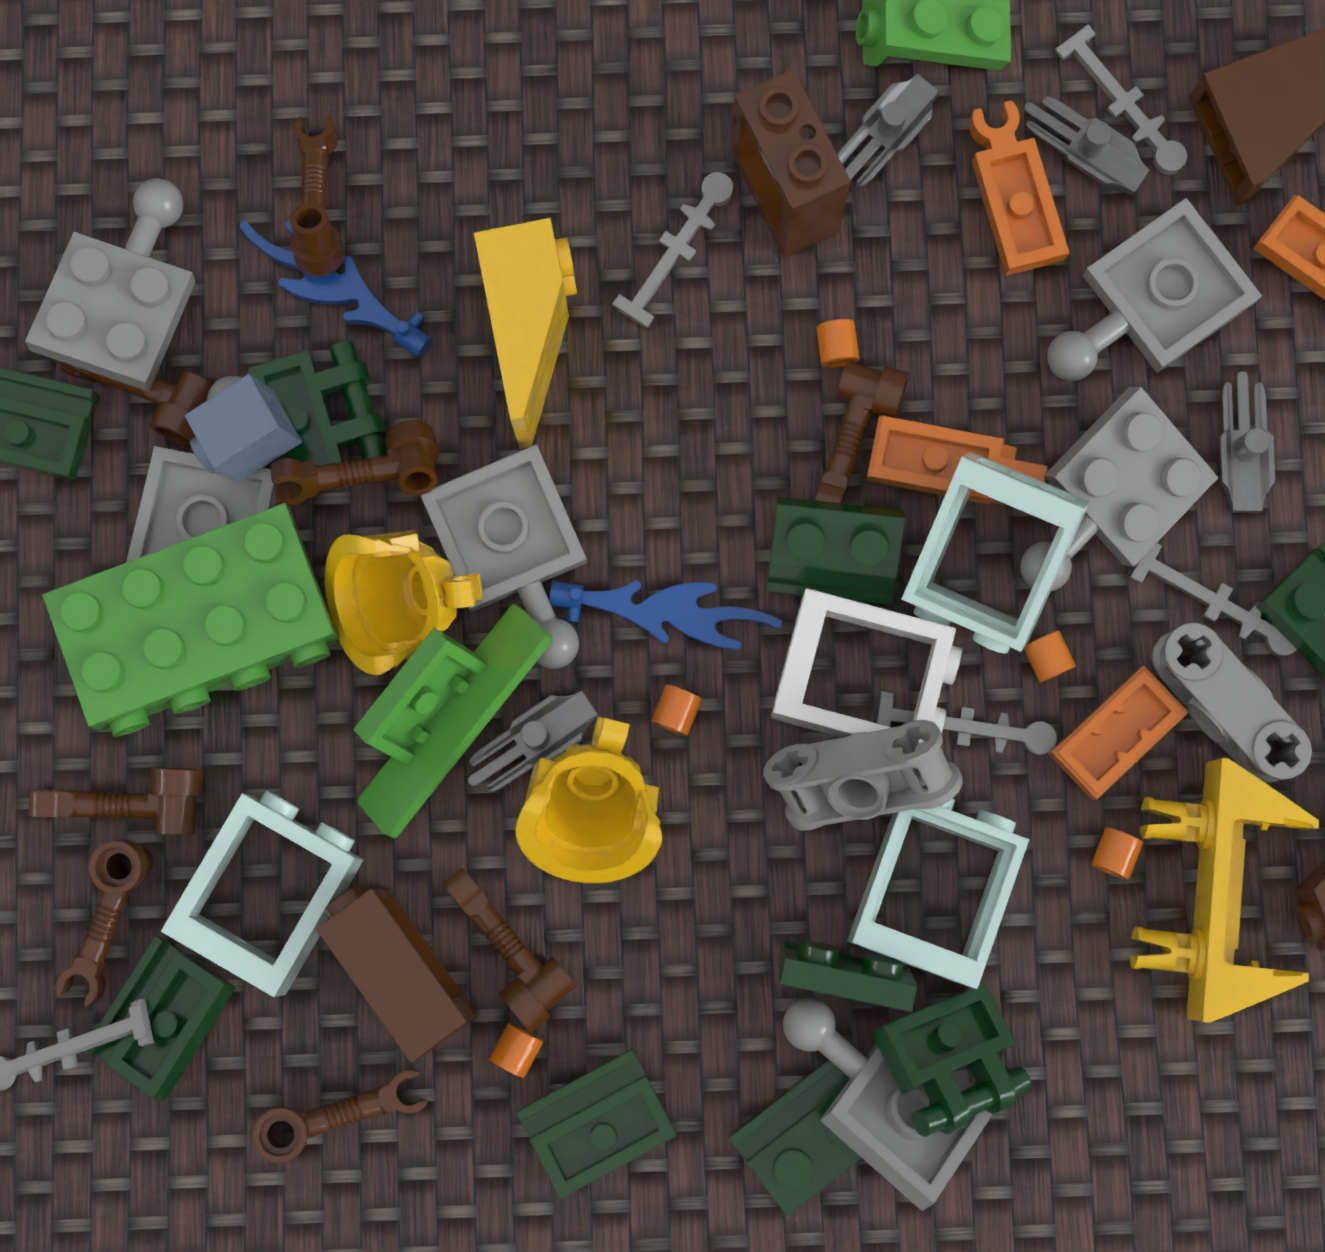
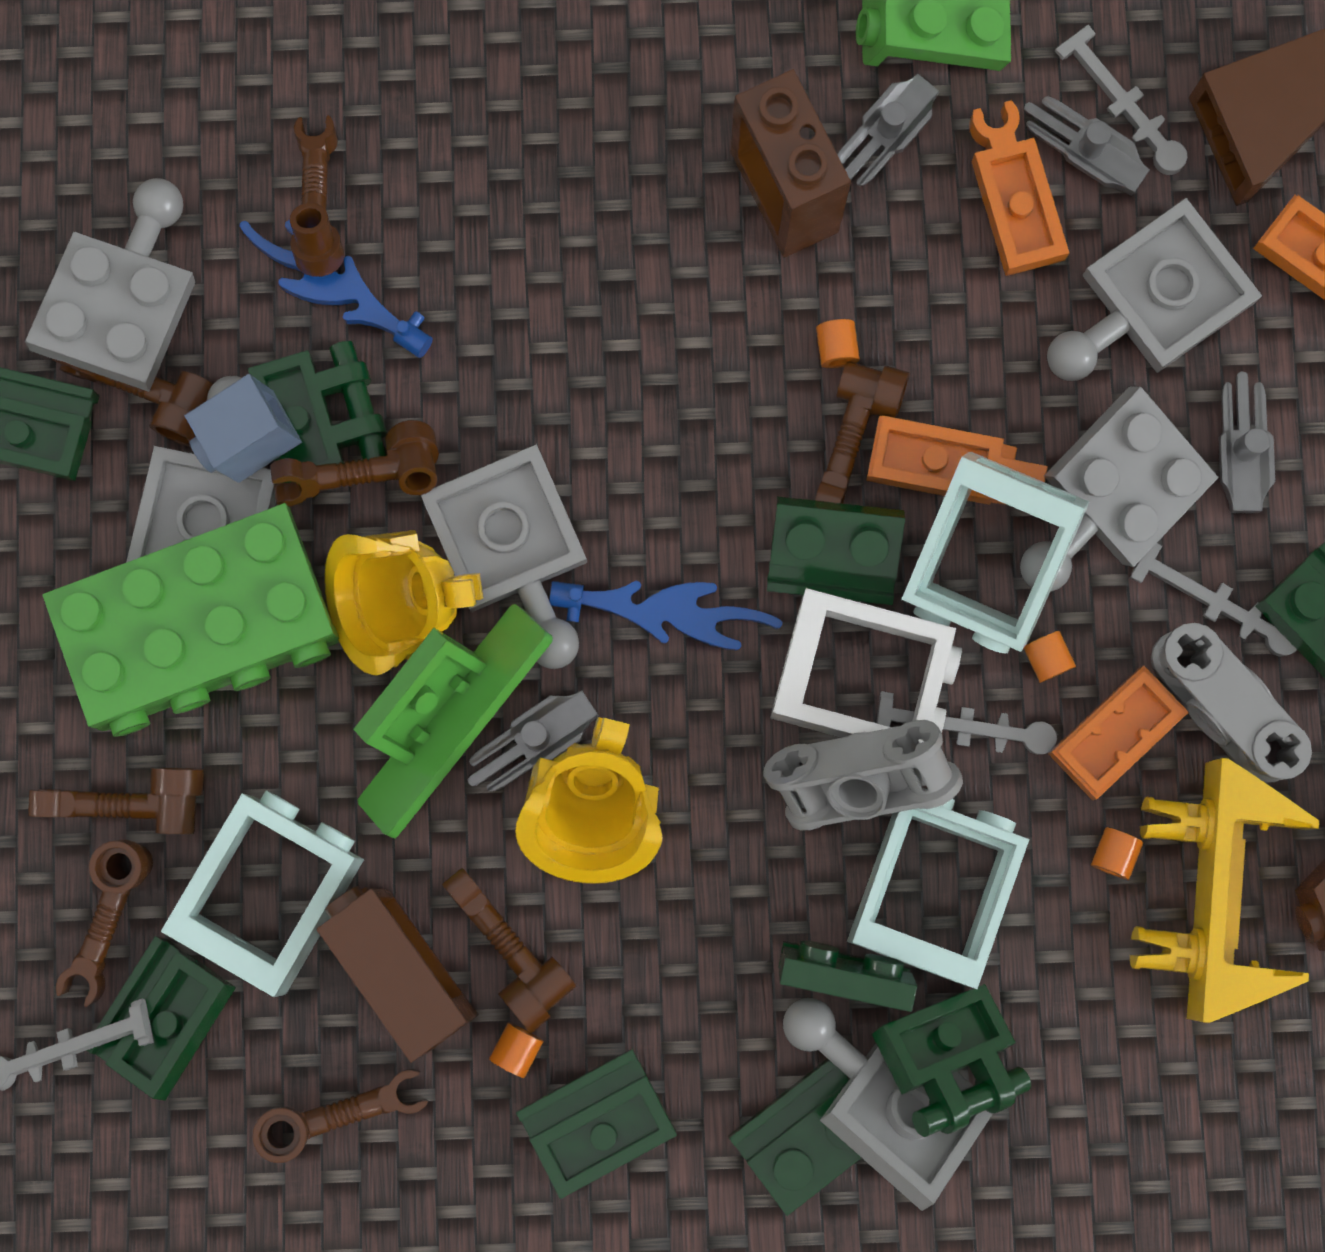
(526, 293): yellow slope -> none
(676, 710): orange piece -> none
(716, 192): light grey piece -> none

